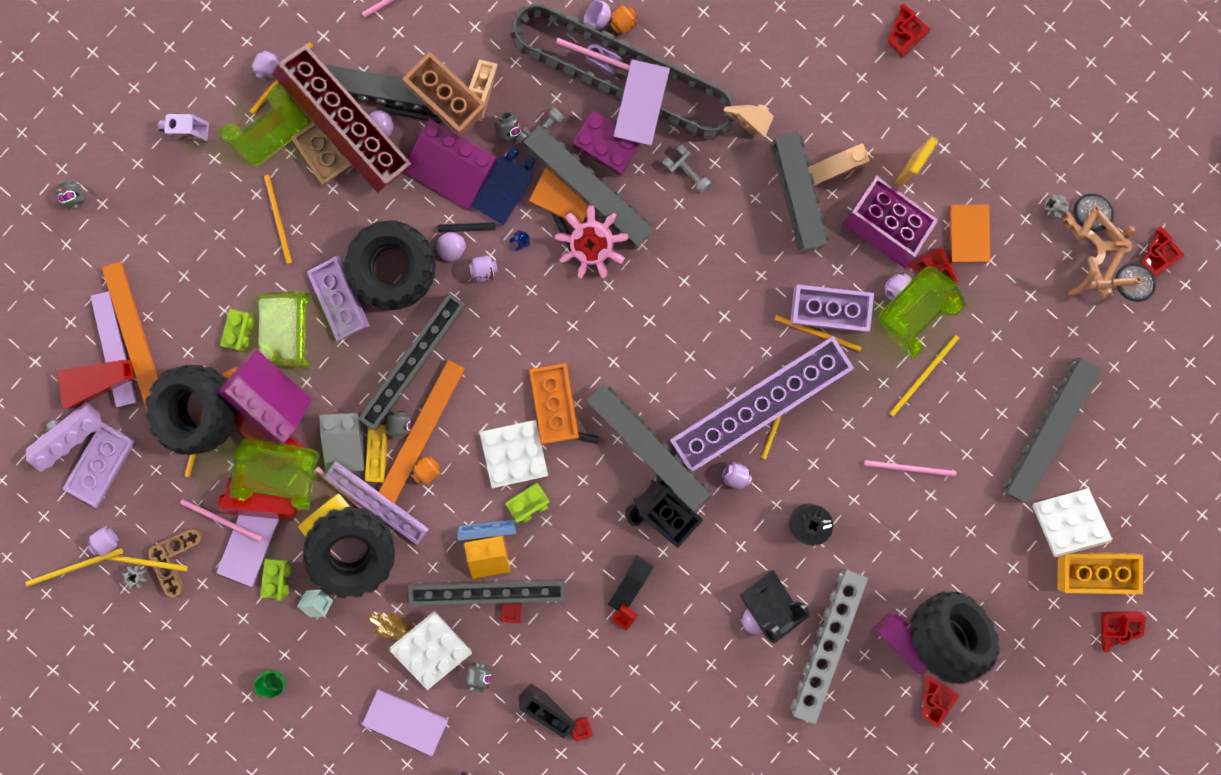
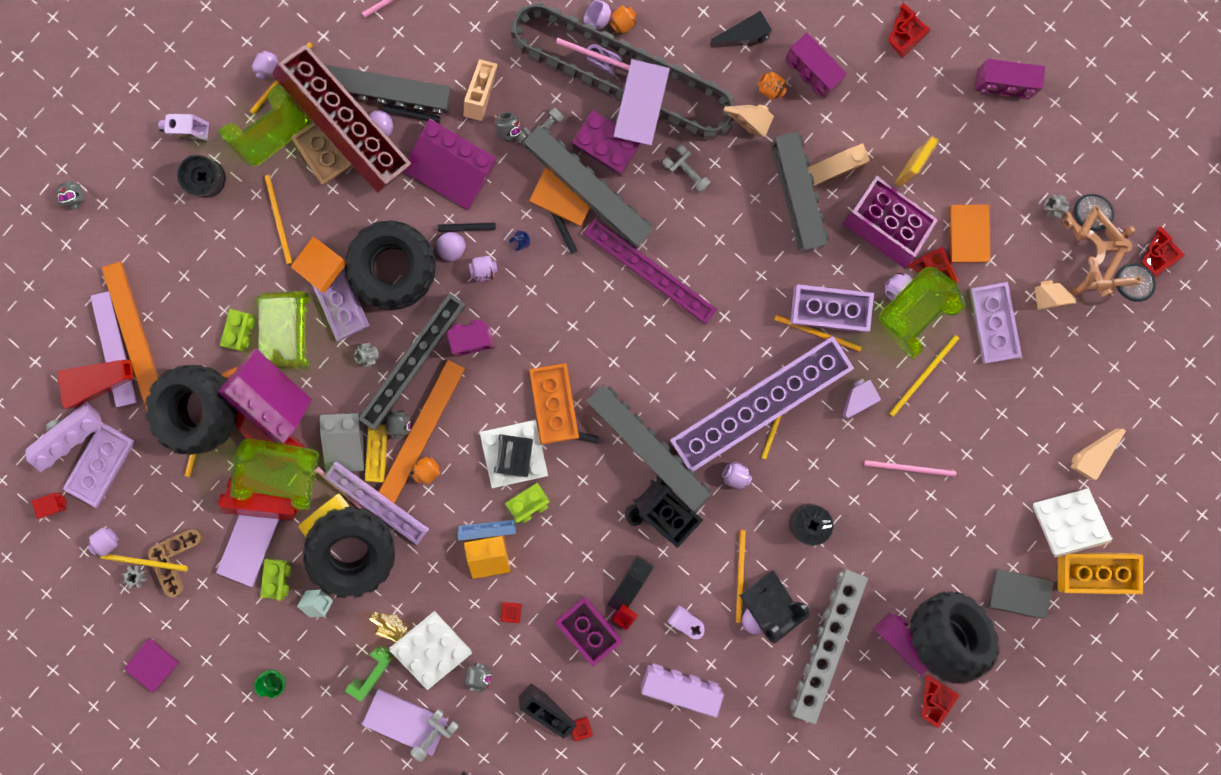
(49, 505): none -> red brick
(73, 567): yellow axle -> none
(151, 665): none -> magenta tile
(191, 178): none -> black wheel
(221, 520): bright pink axle -> none
(318, 264): none -> orange tile
(358, 688): none -> bright green window
(366, 354): none -> light grey gear
(420, 752): none -> light grey bar
(444, 94): nougat slope -> none
(470, 338): none -> magenta brick
(486, 592): dark grey brick -> none
(504, 187): clear blue tile -> none
(519, 457): none -> black plate
(589, 630): none -> magenta brick
(598, 233): bright pink gear -> none
(649, 271): none -> magenta tile
(682, 690): none -> lavender brick
(684, 620): none -> lavender piece
(740, 575): none -> light orange axle
(747, 32): none -> black slope
(772, 85): none -> orange head
(815, 65): none -> magenta brick
(860, 397): none -> lavender slope
(995, 322): none -> lavender tile
(1009, 78): none -> magenta brick
(1021, 593): none -> dark grey tile
(1051, 430): dark grey brick -> none
(1052, 295): none -> light nougat slope
(1095, 456): none -> light nougat slope
(1121, 628): red slope -> none

